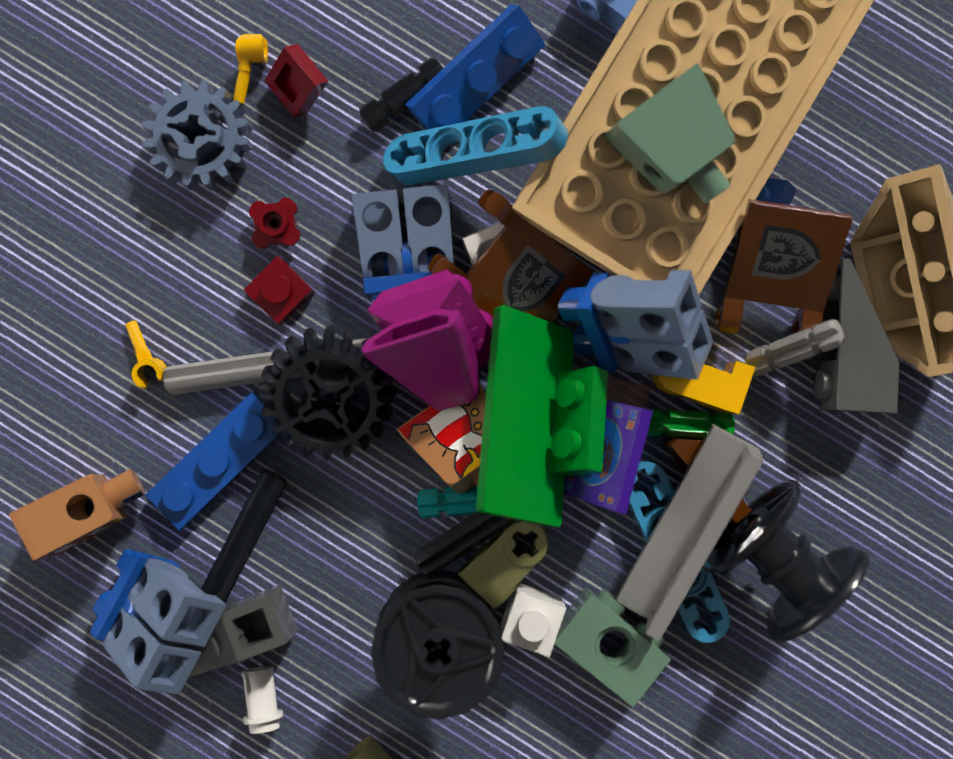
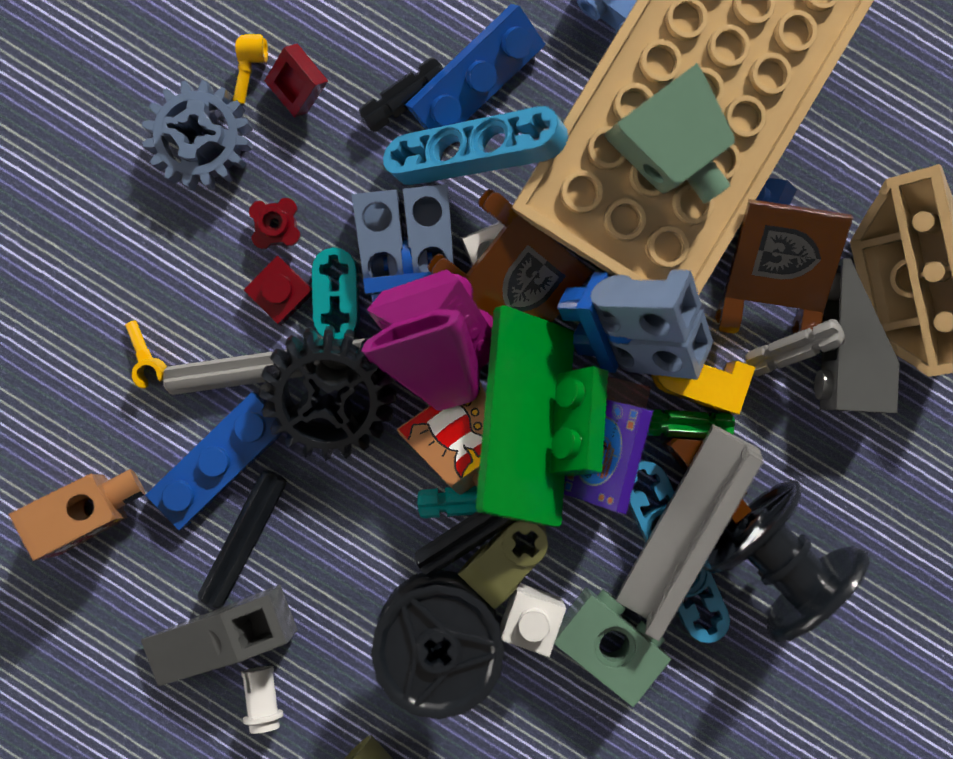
(155, 622): sand blue hips -> none
(323, 291): none -> teal beam

